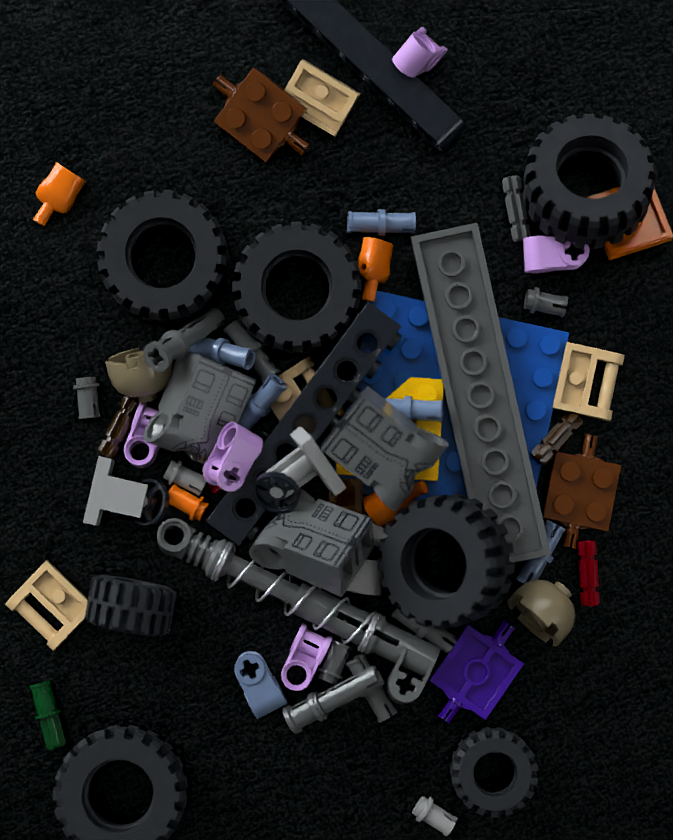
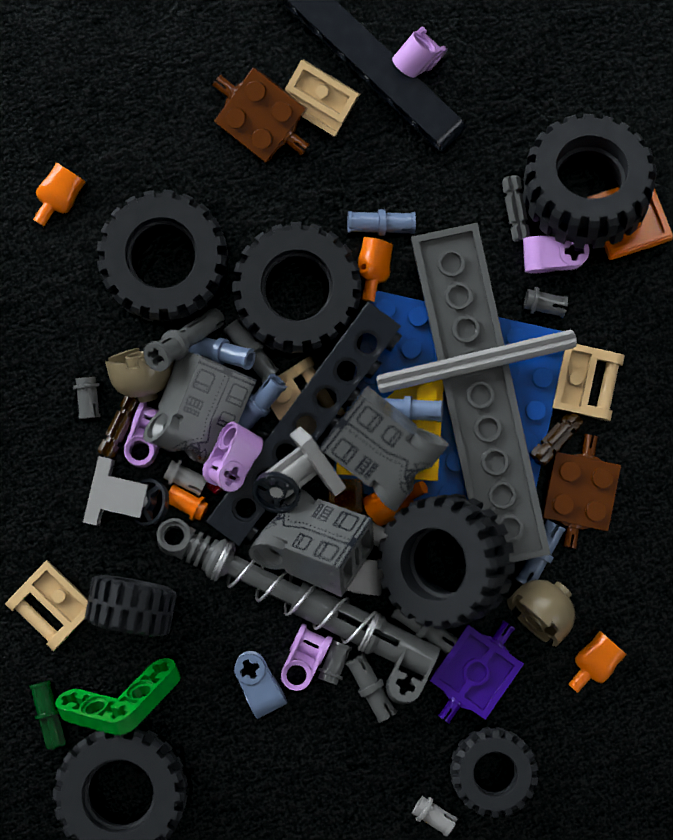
(128, 709): none -> green beam
(320, 704): dark grey pin -> none
(476, 361): none -> light grey axle
(588, 573): dark red axle -> none
(596, 661): none -> orange piece

